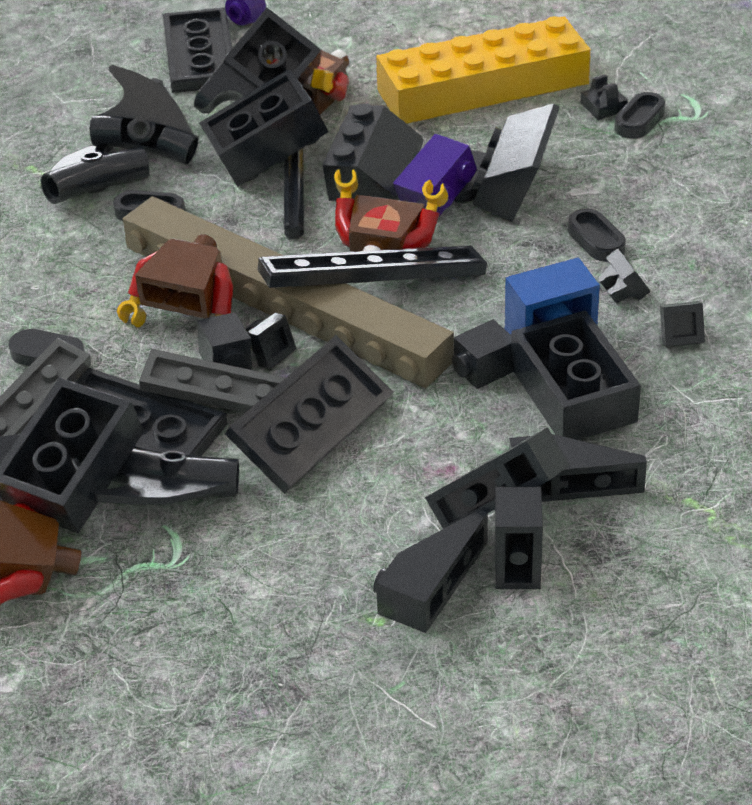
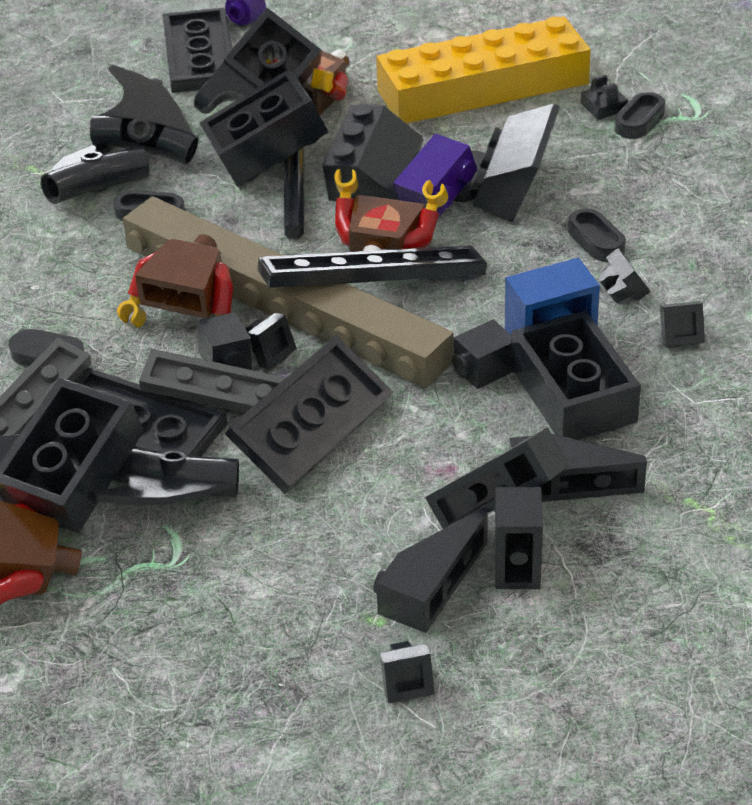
(406, 672): none -> black tile

